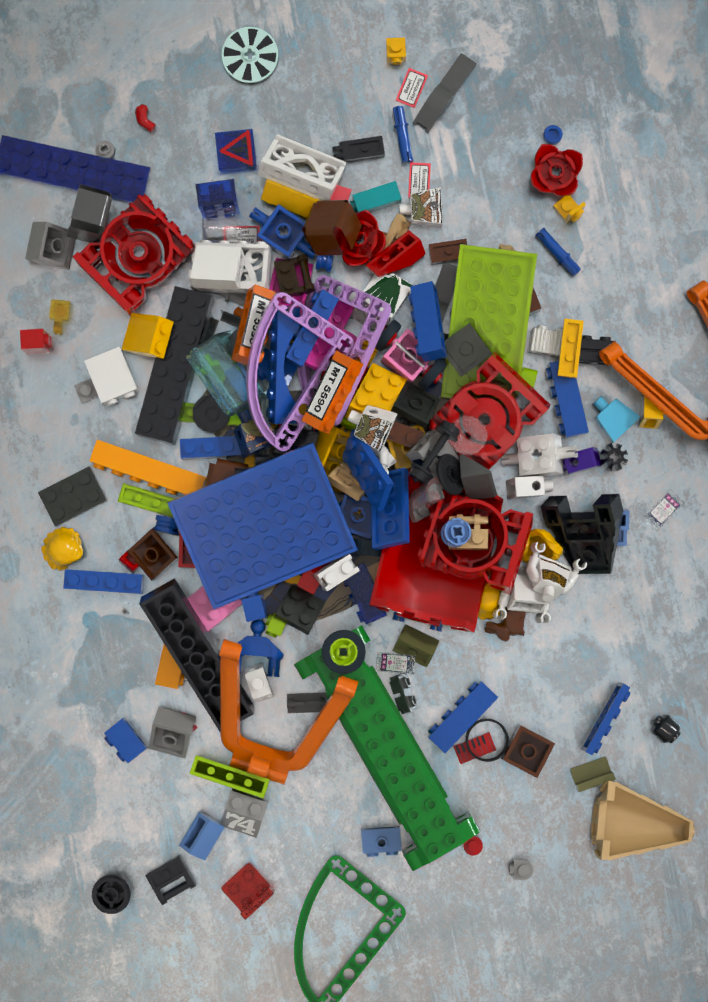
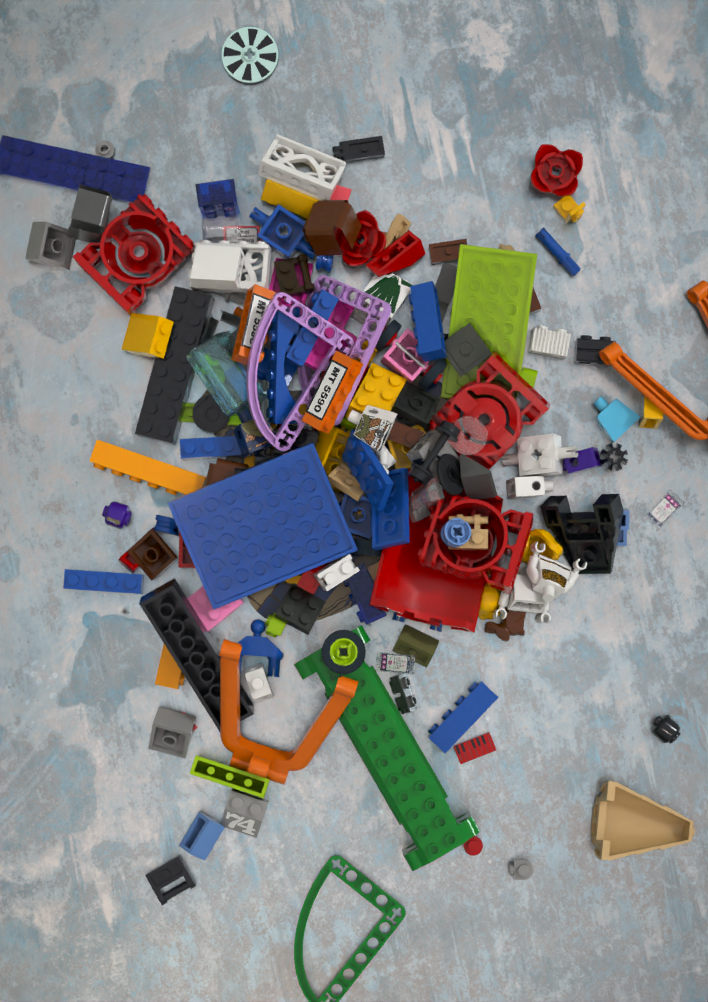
(35, 341): red brick -> none
(59, 312): clear yellow plate -> none
(62, 548): yellow hair -> none
(72, 496): pearl dark grey plate -> none
(86, 391): light grey plate -> none
(111, 376): white brick -> none
(111, 894): black cone -> none
(117, 515): none -> dark purple head
(125, 740): blue brick -> none
(141, 117): red arm -> none
(145, 499): lime tile -> none
(235, 149): clear blue piece -> none
(248, 890): clear red bracket -> none
(254, 607): blue brick -> none
(305, 702): dark grey hinge -> none
(376, 198): teal brick -> none
(381, 840): medium blue brick -> none
(396, 50): yellow bracket -> none
(402, 134): blue axle -> none
(411, 87): sticker -> none
(419, 177): sticker -> none
(424, 208): torso -> none
(444, 92): dark grey piece -> none
(506, 744): black tyre -> none
(528, 751): reddish brown brick -> none
(552, 135): blue tile -> none
(568, 403): blue brick -> none
(570, 348): yellow plate -> none
(592, 774): olive panel -> none
(602, 725): blue plate -> none

